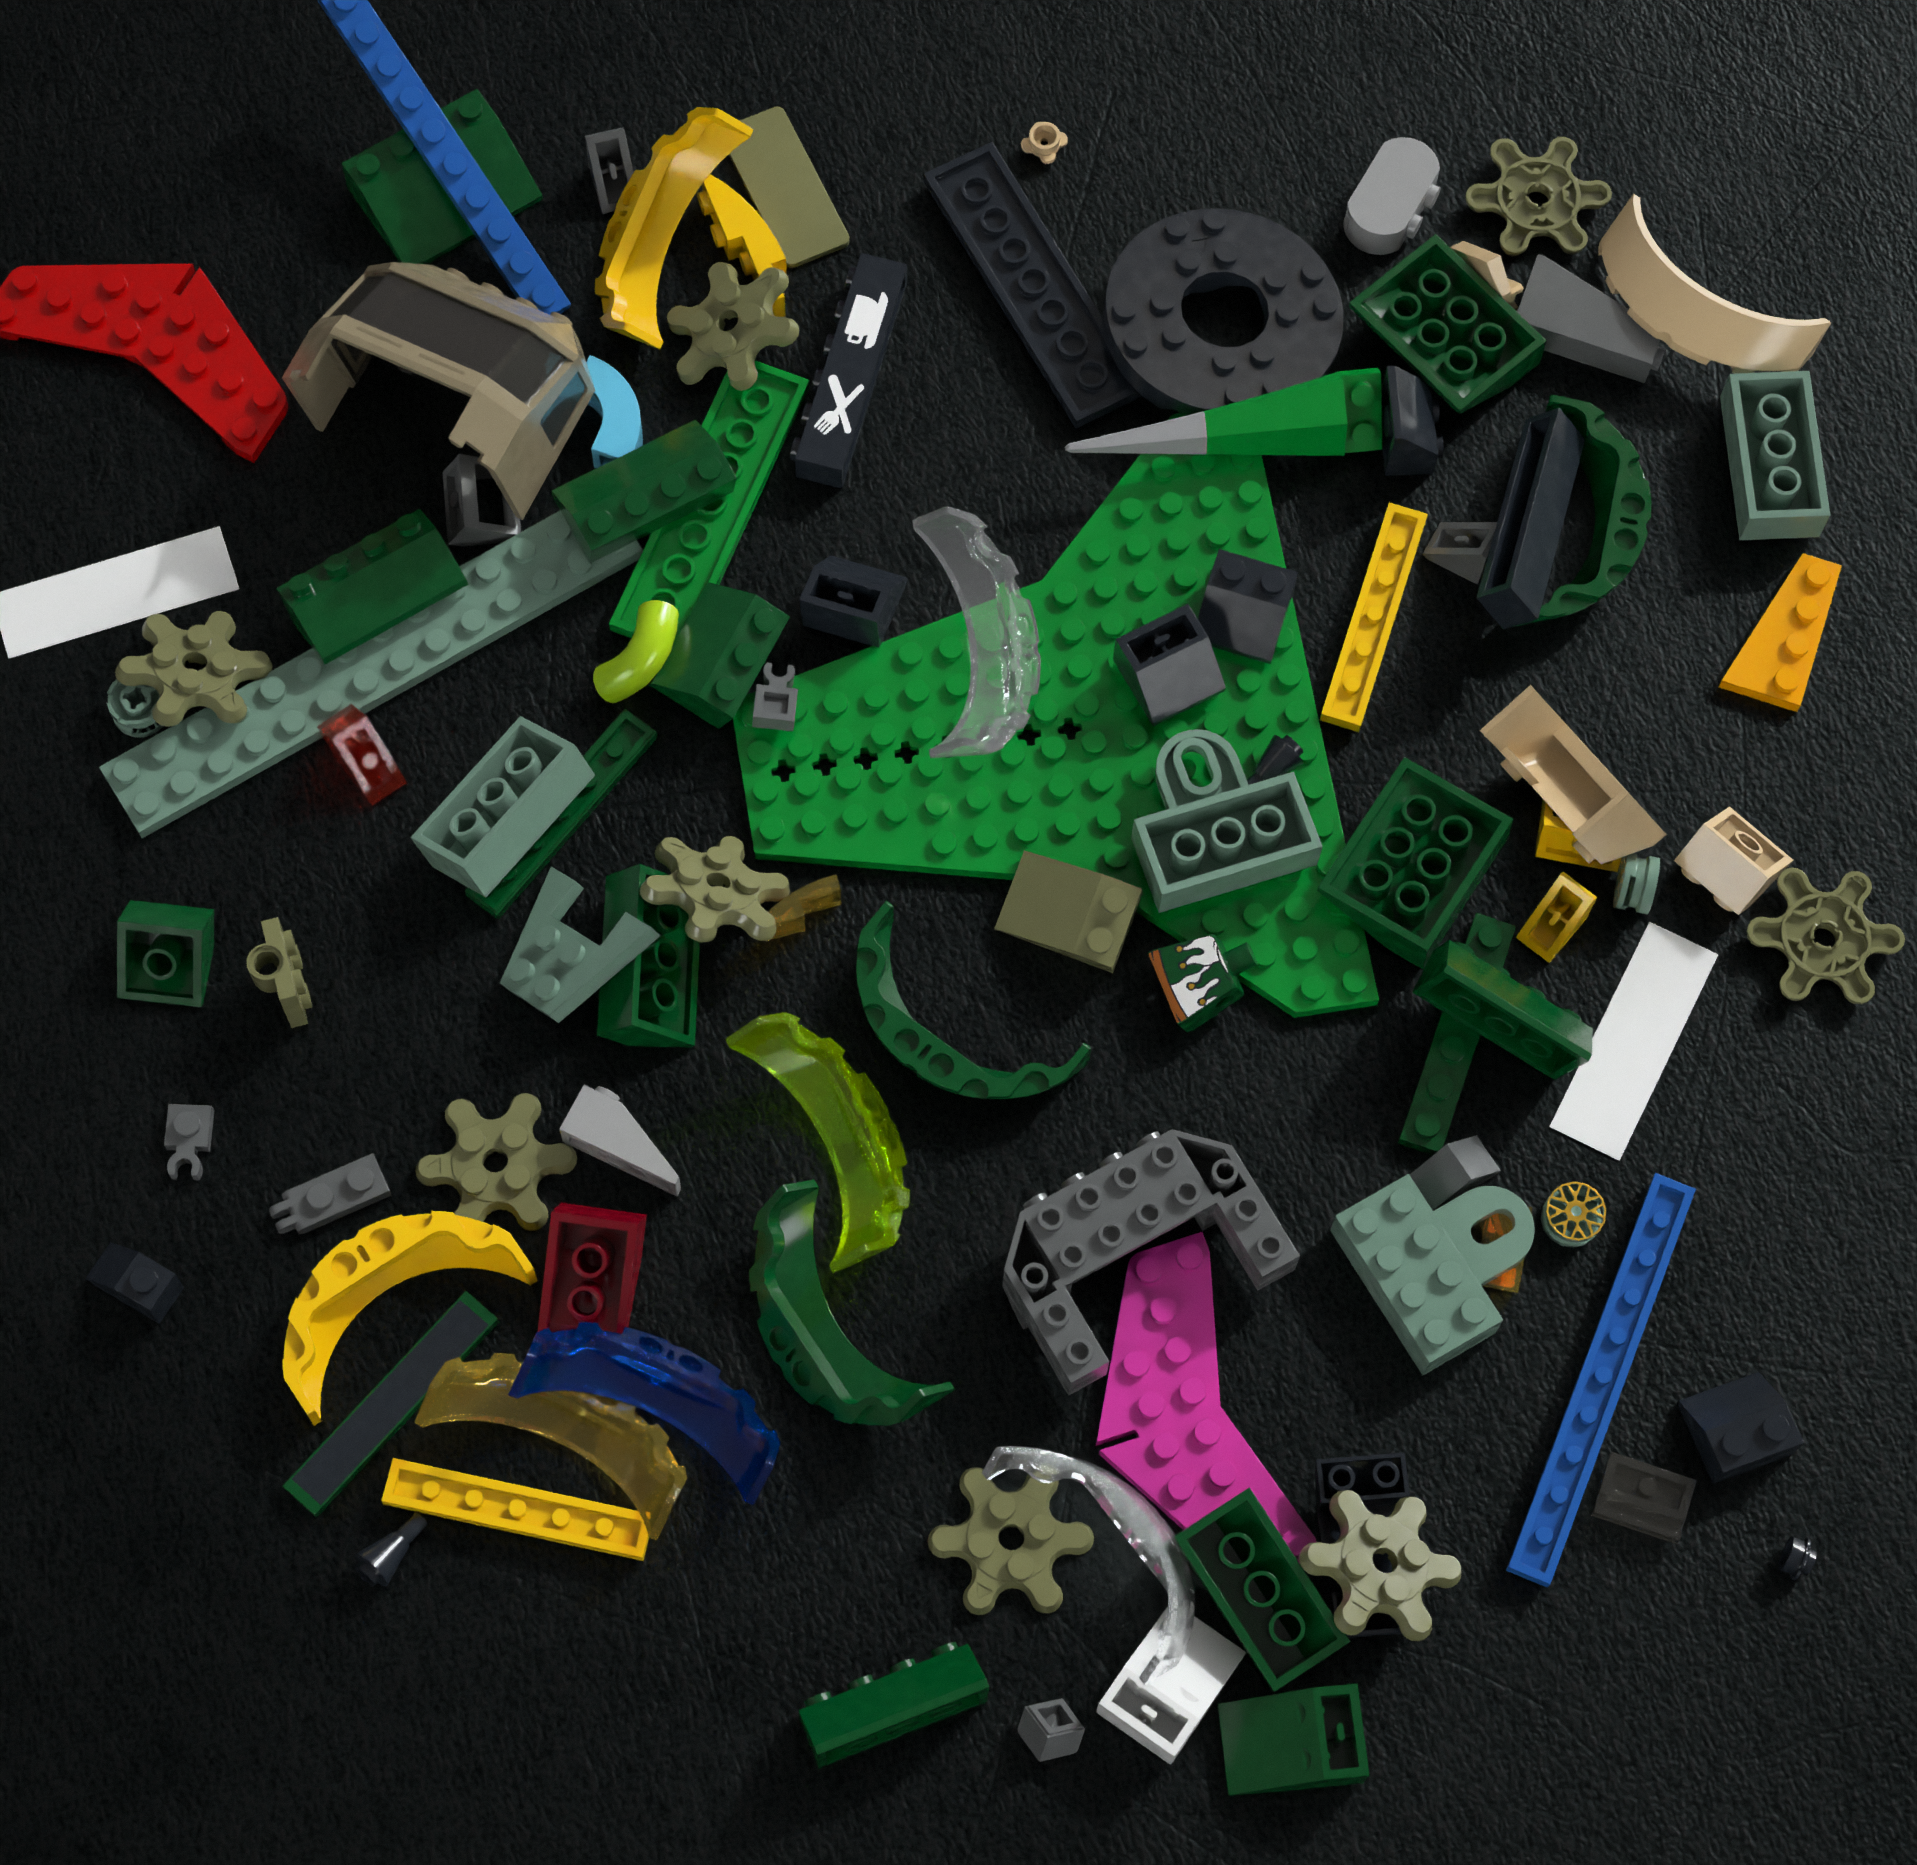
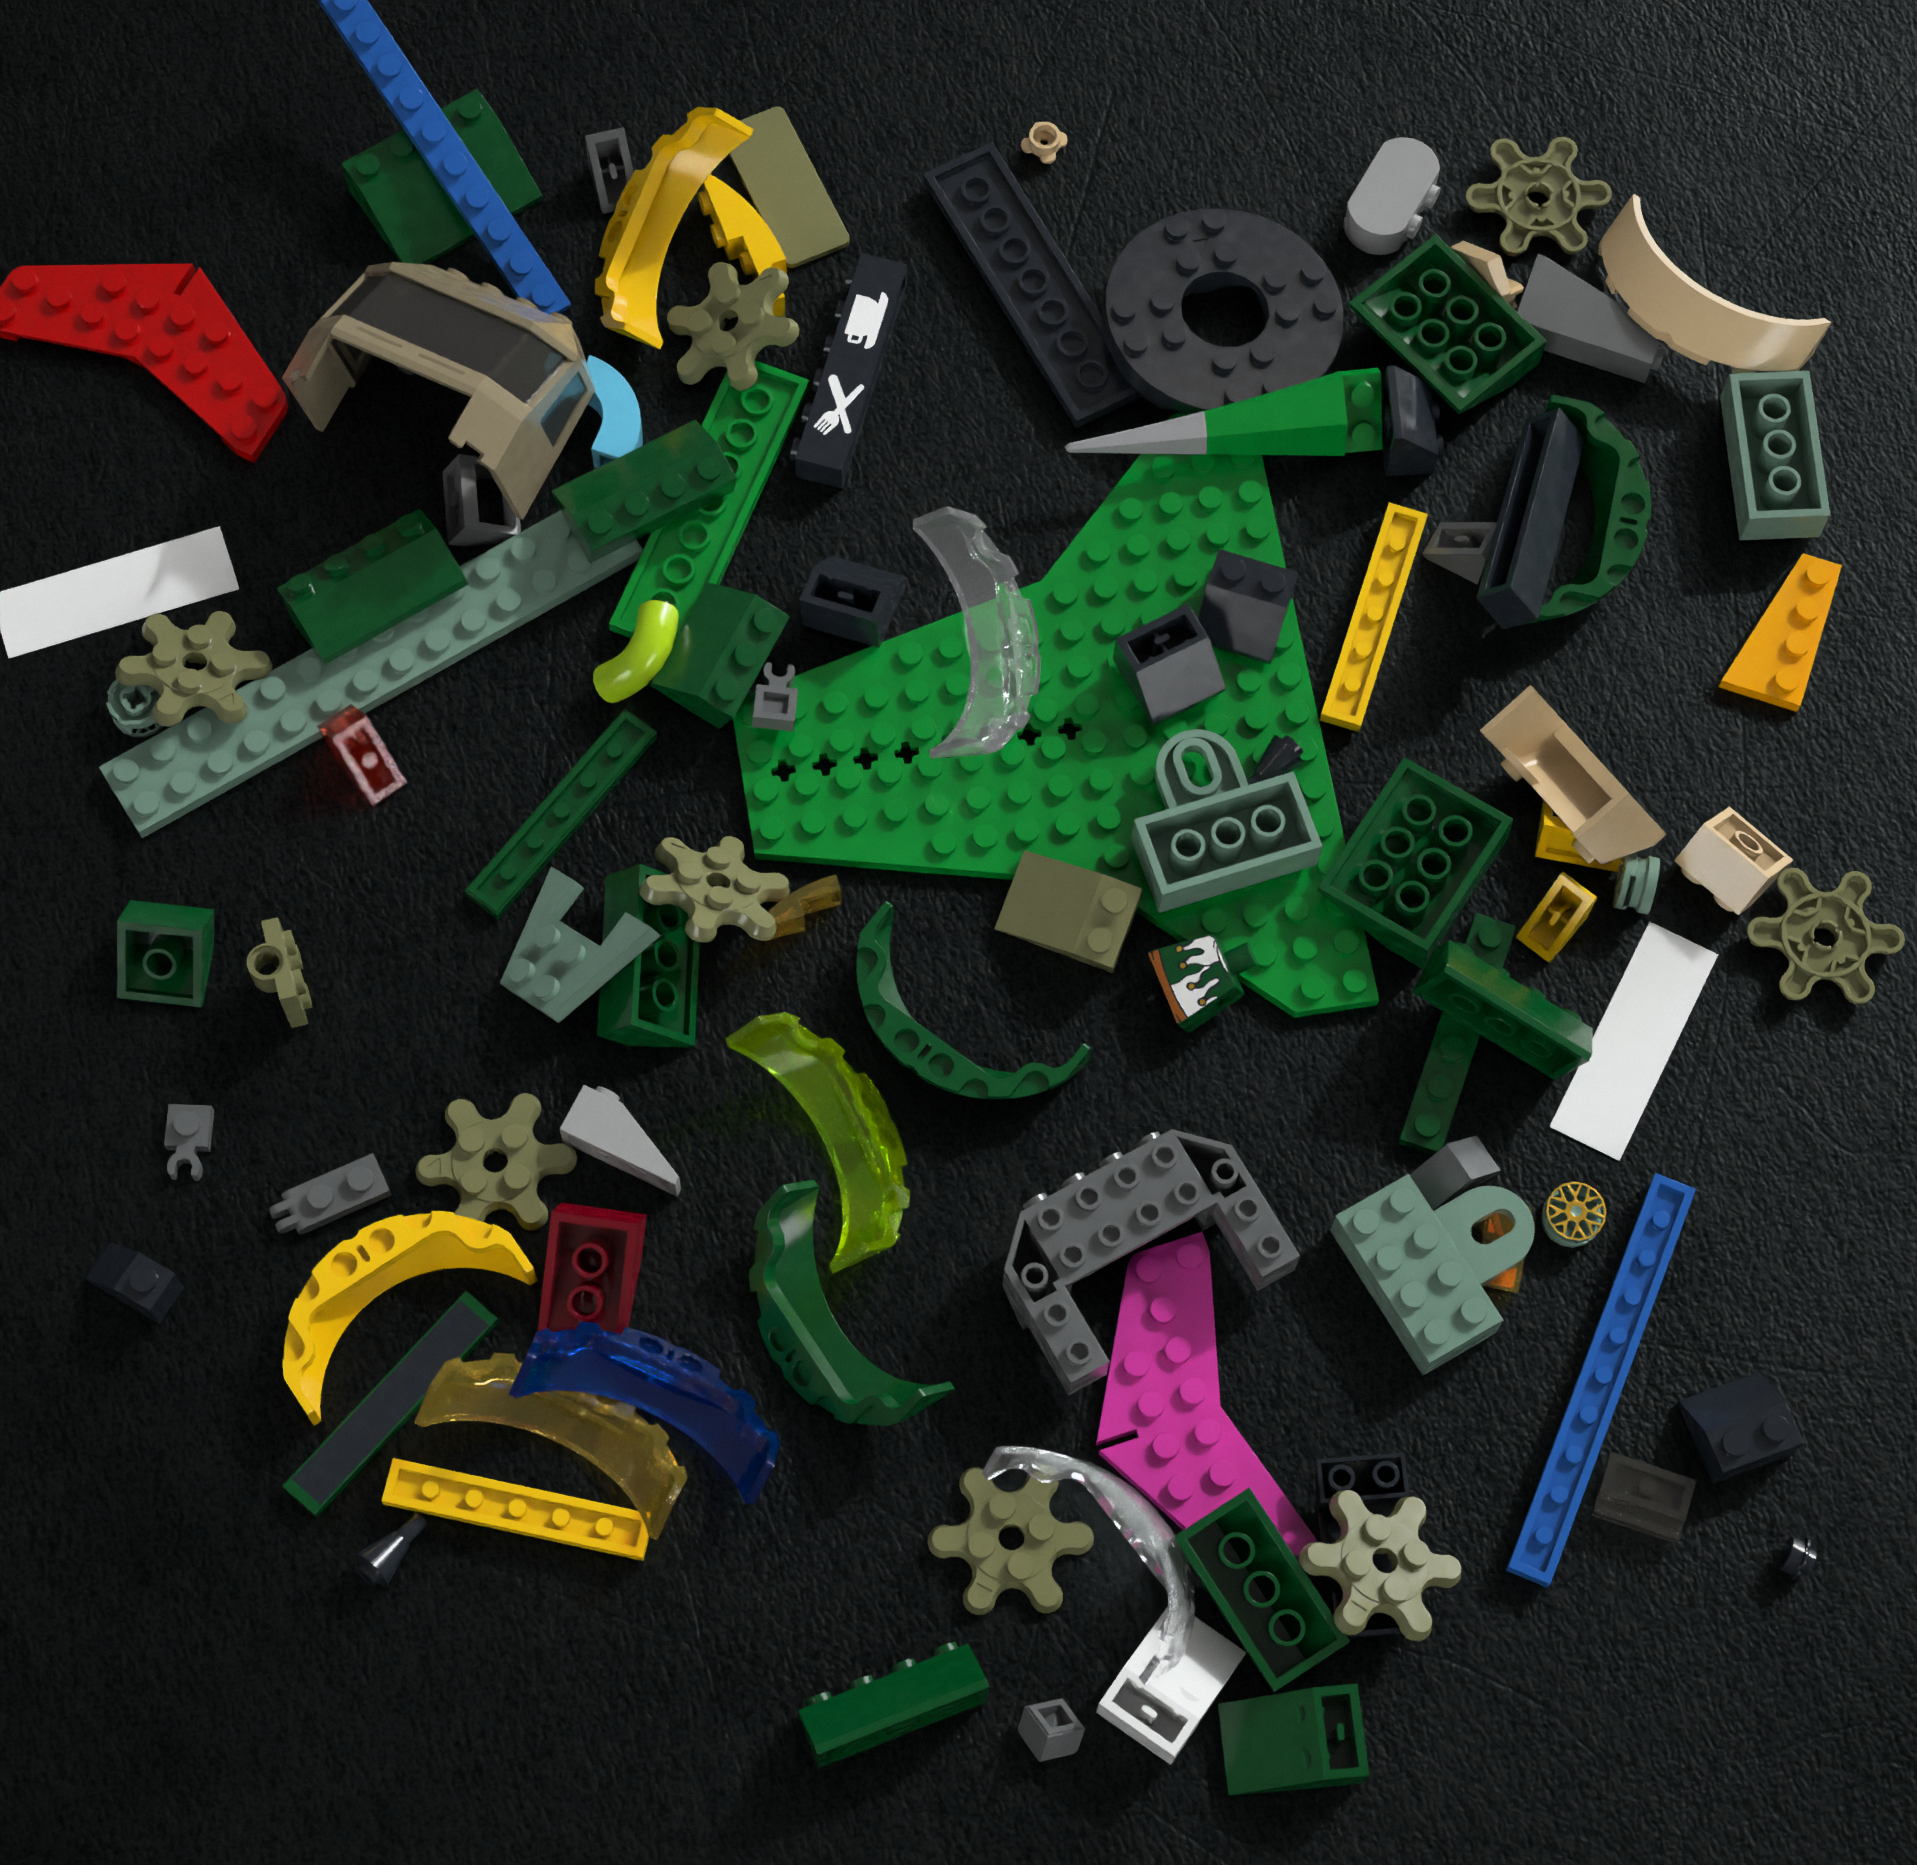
(503, 806): sand green brick -> none

